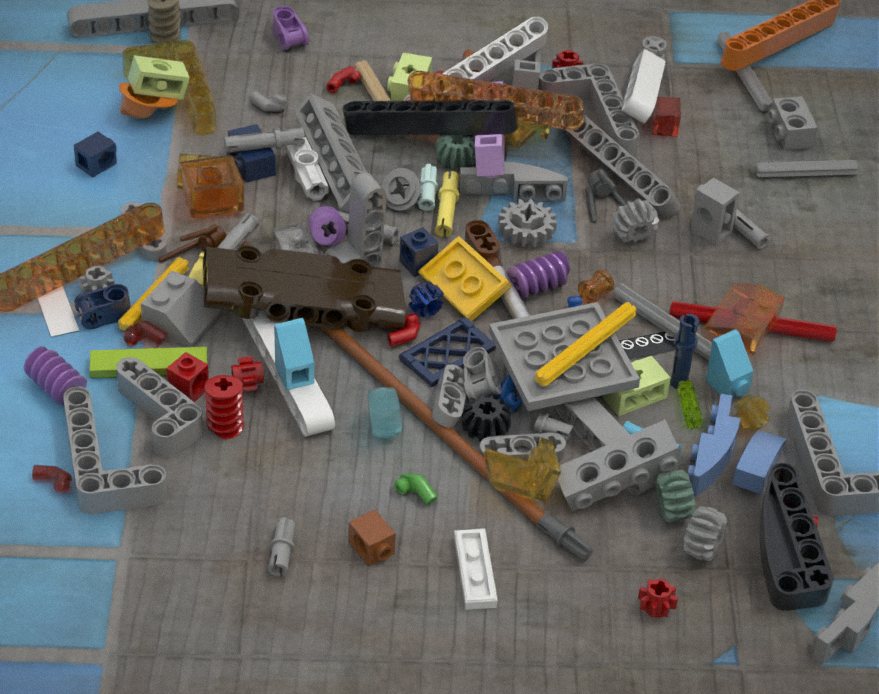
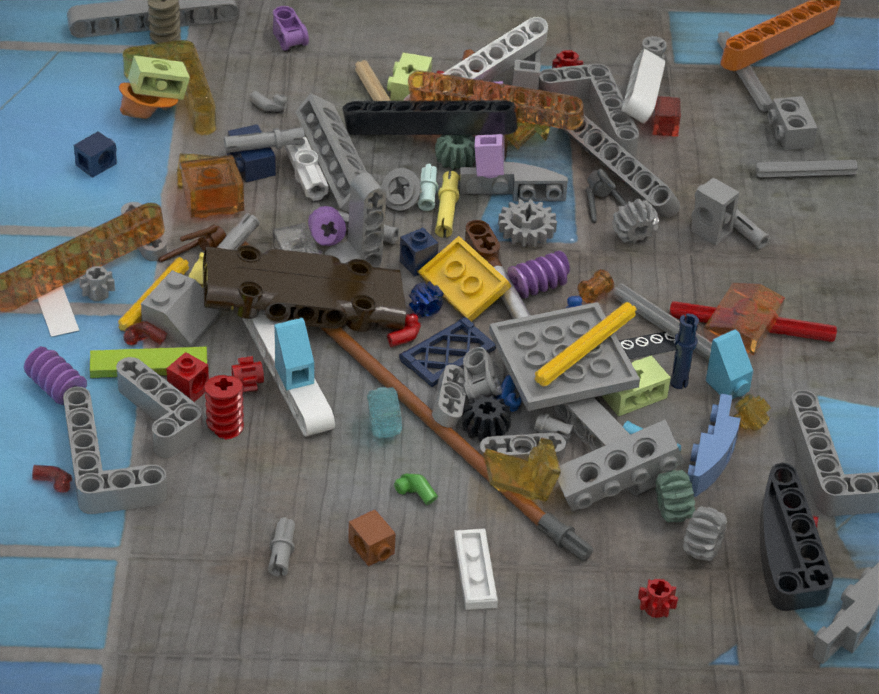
(106, 305): dark blue piece -> none
(339, 77): red arm -> none
(690, 404): clear neon green axle -> none
(757, 460): medium blue slope -> none

